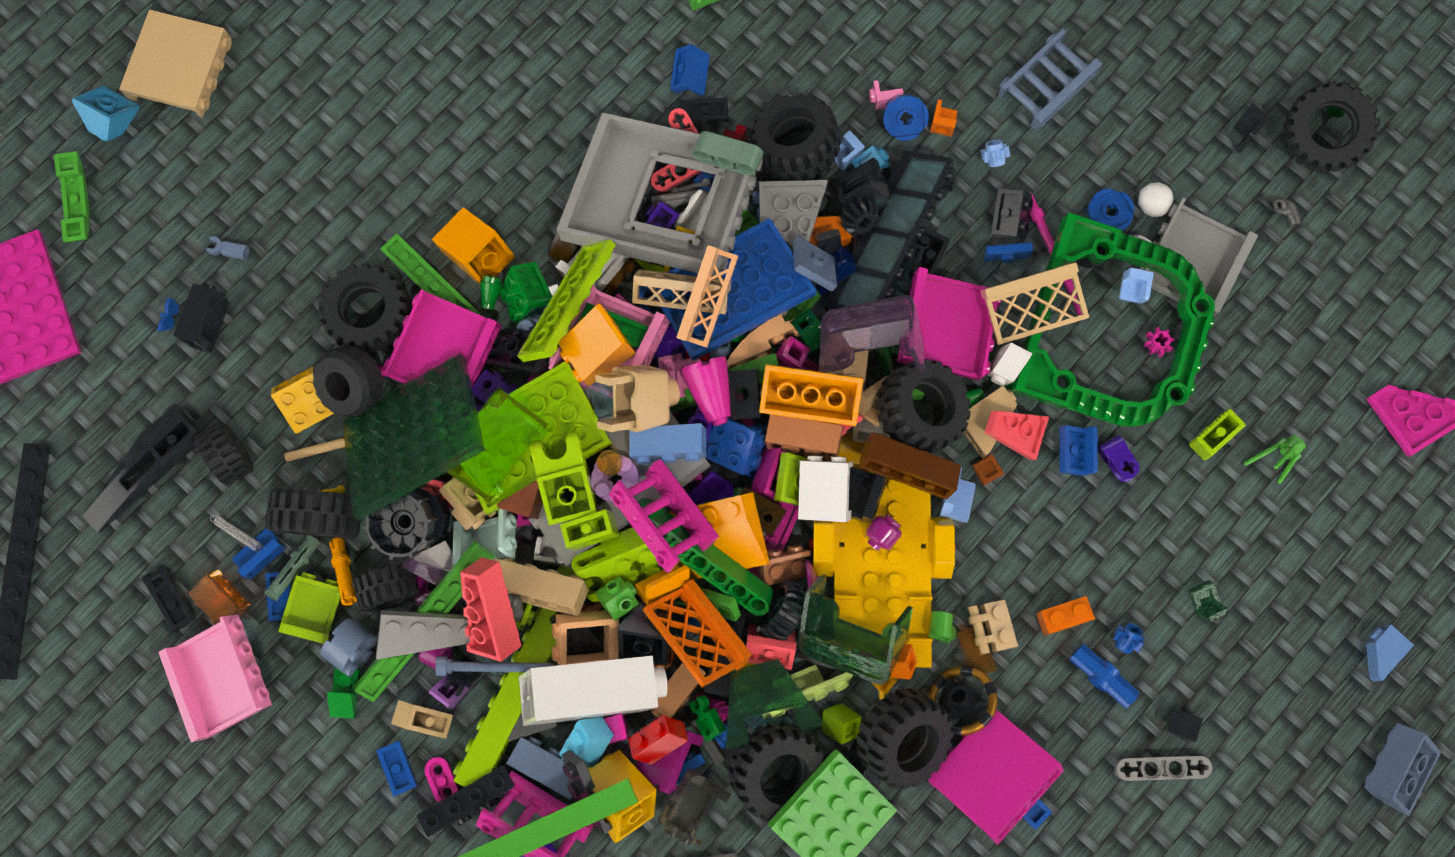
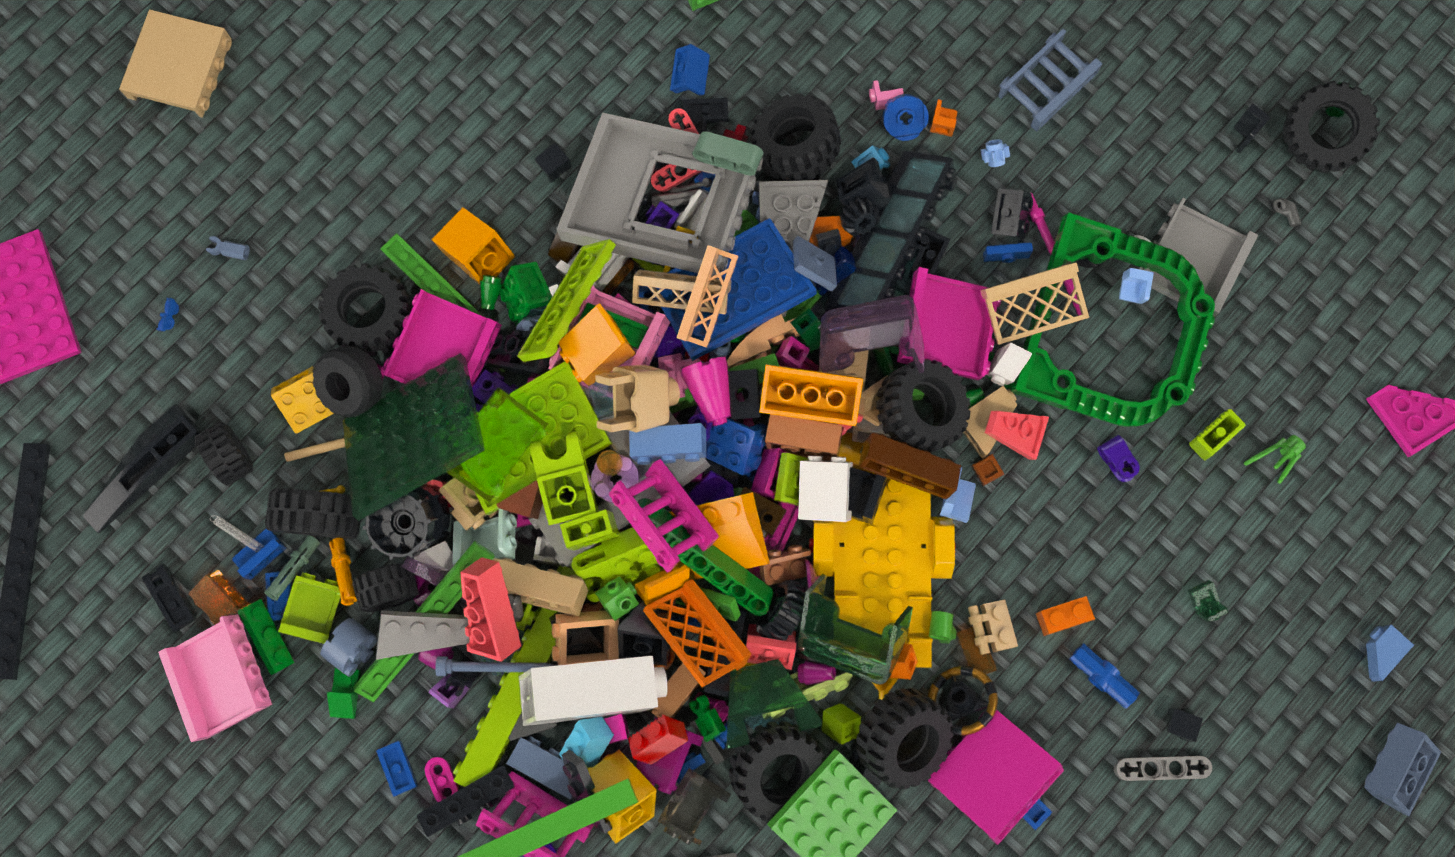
(74, 197): bright green slope -> none
(105, 112): dark azure slope -> none
(202, 317): black window -> none
(265, 637): none -> green plate
(421, 719): tan slope -> none
(553, 162): none -> black panel
(814, 673): none -> magenta cone
(849, 150): light blue panel -> none
(883, 532): magenta head -> none
(1078, 450): blue bracket -> none
(1114, 200): blue plate -> none
(1129, 638): blue gear -> none
(1155, 199): white hair -> none
(1155, 347): dark pink gear -> none

